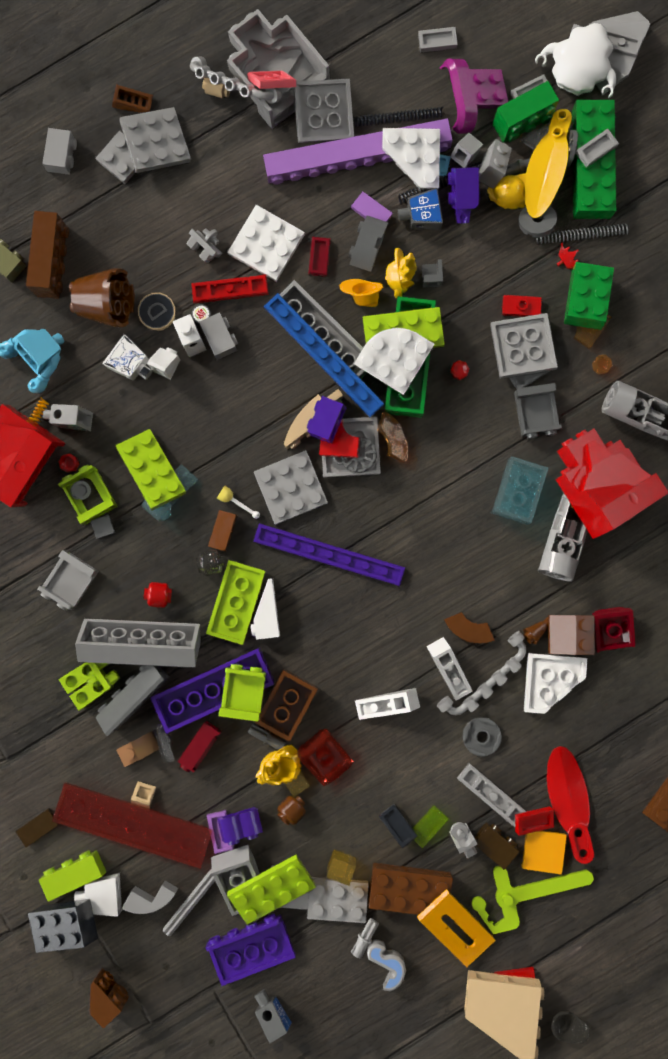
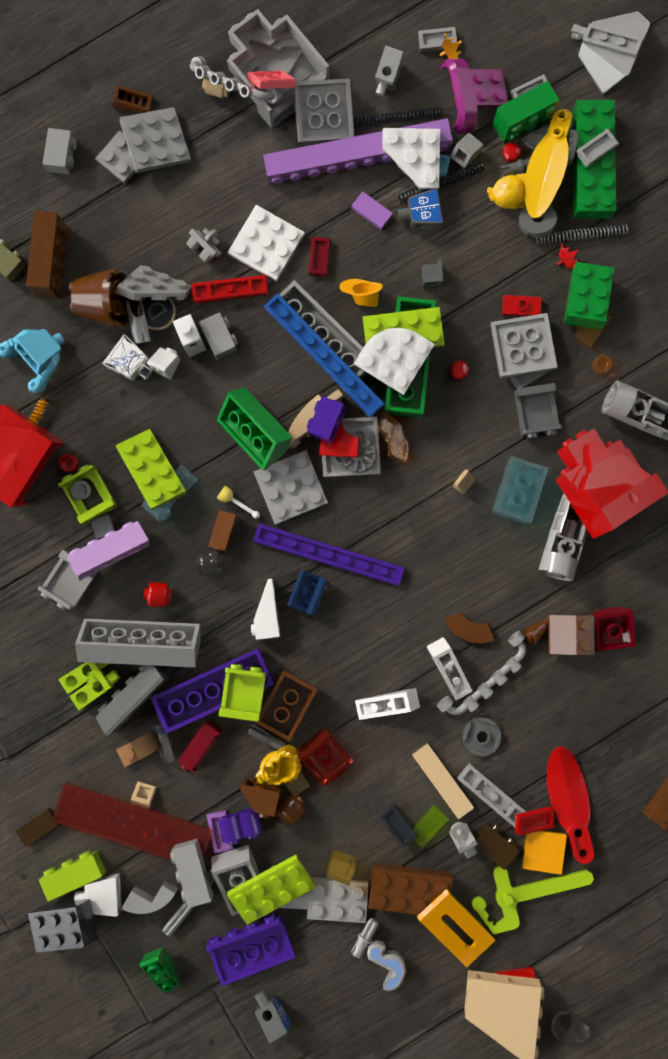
(69, 417): light grey torso -> none
(106, 998): reddish brown slope -> none
(108, 550): none -> lavender brick
(138, 325): none -> light grey piece
(152, 284): none -> light grey plate
(160, 969): none -> green slope
(192, 873): none -> light grey brick
(200, 313): tile -> none
(235, 602): lime plate -> none
(253, 428): none -> green slope
(261, 797): none -> reddish brown slope
(307, 592): none -> dark blue bracket
(368, 243): dark grey brick -> none
(388, 70): none -> light grey torso
(401, 272): yellow hair -> none
(442, 781): none -> tan tile
(450, 48): none -> light orange piece
(464, 191): dark purple hinge -> none
(464, 482): none -> tan slope
(494, 163): light grey brick -> none
(511, 152): none -> red tile
(551, 679): white plate -> none
(582, 60): white piece -> none

